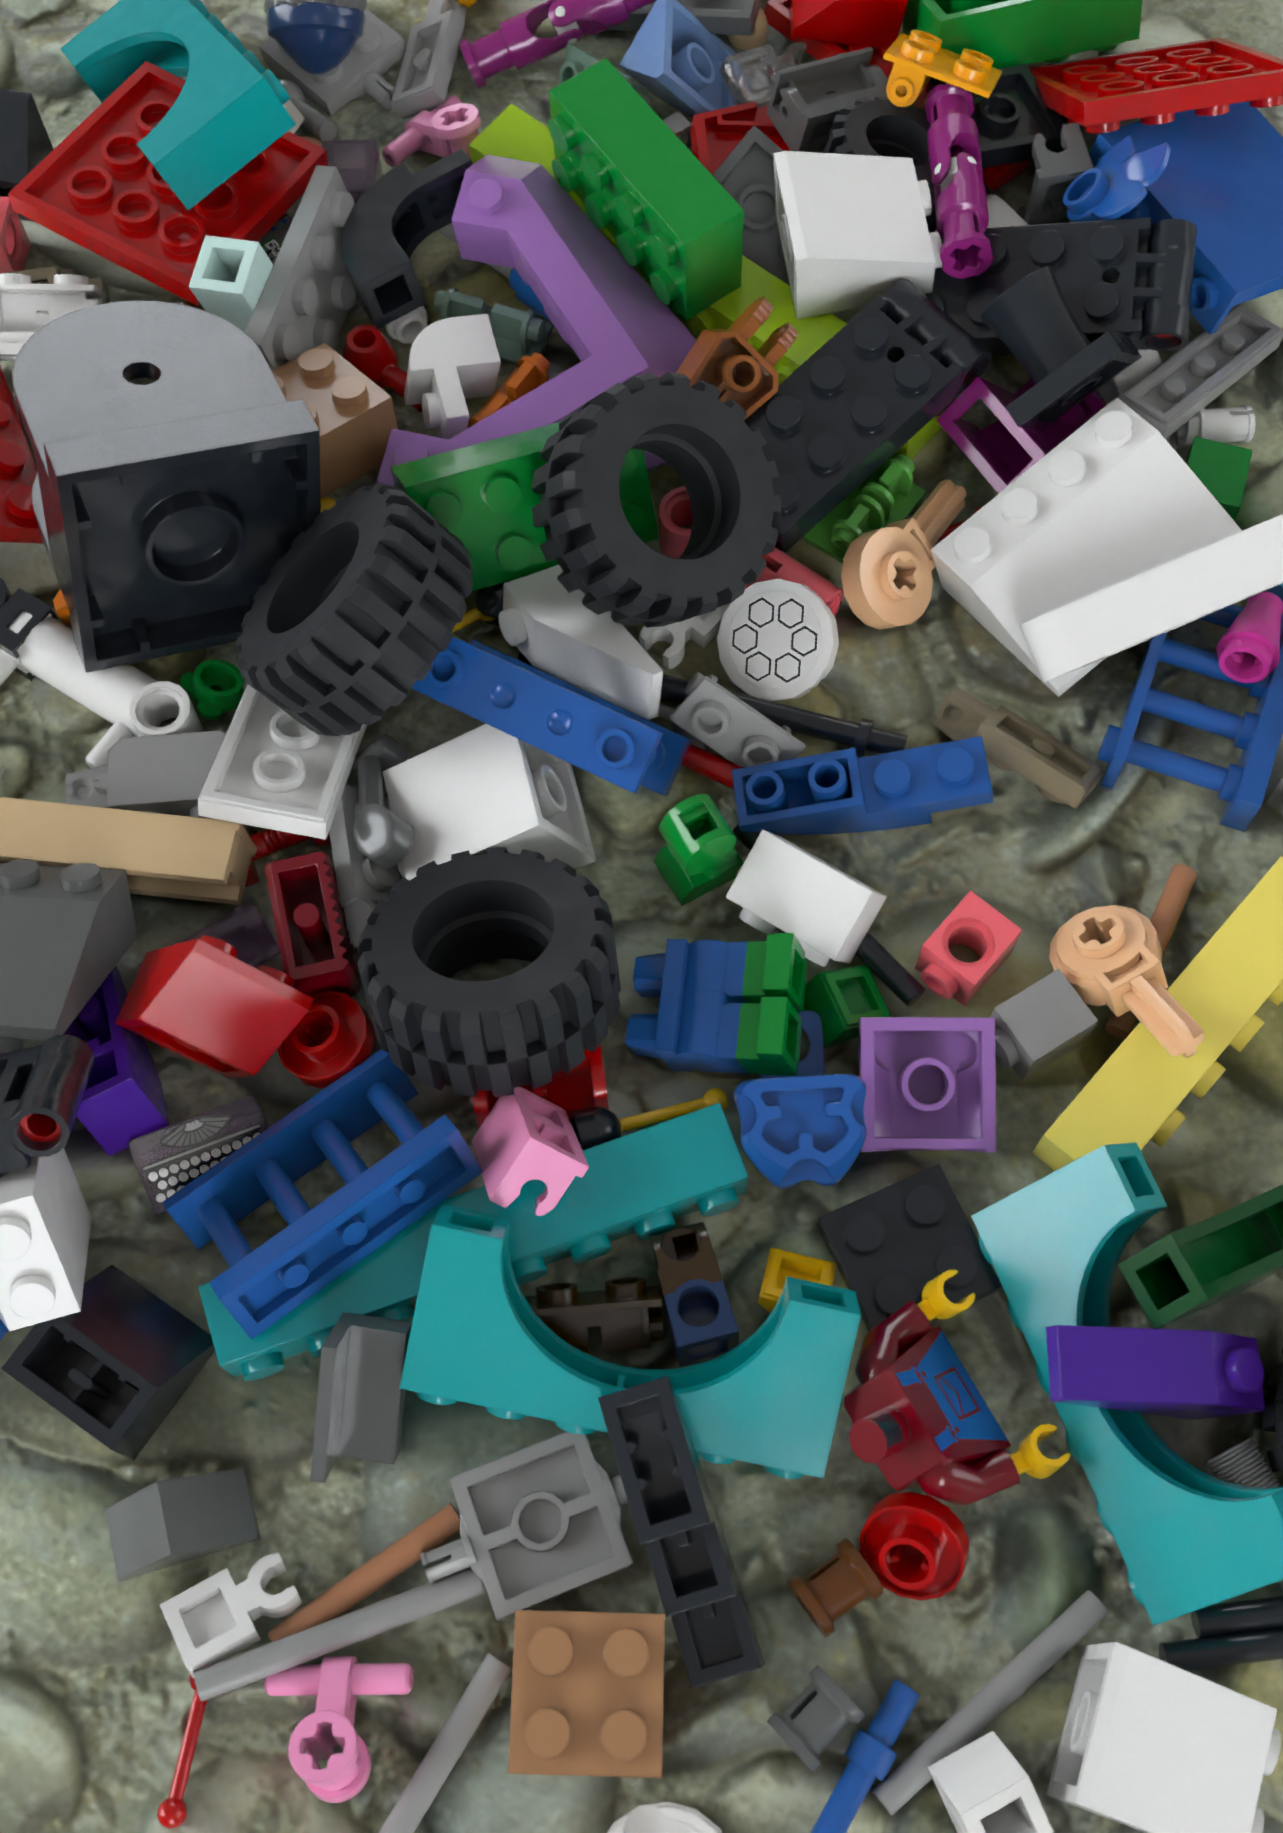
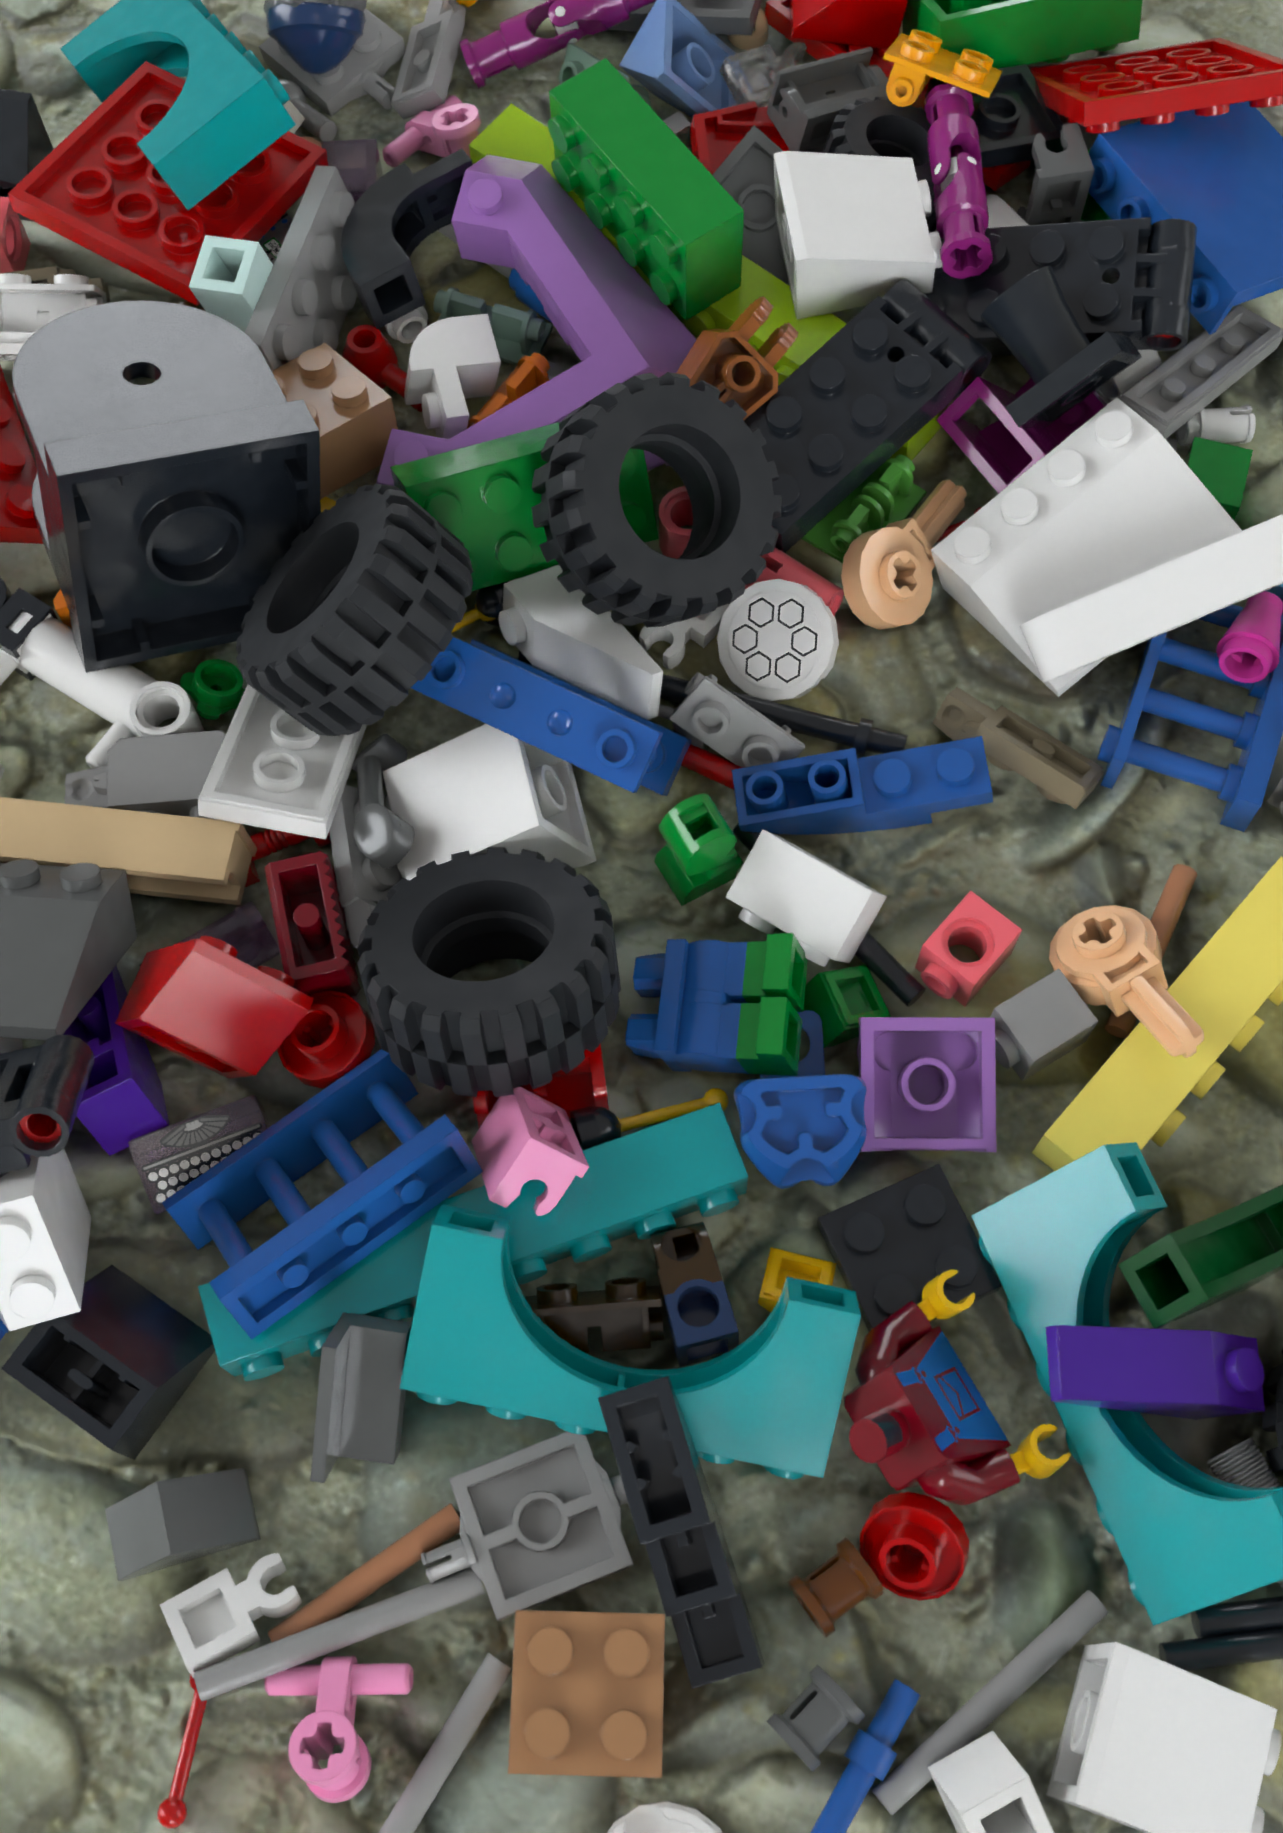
(1116, 182): blue plate -> none

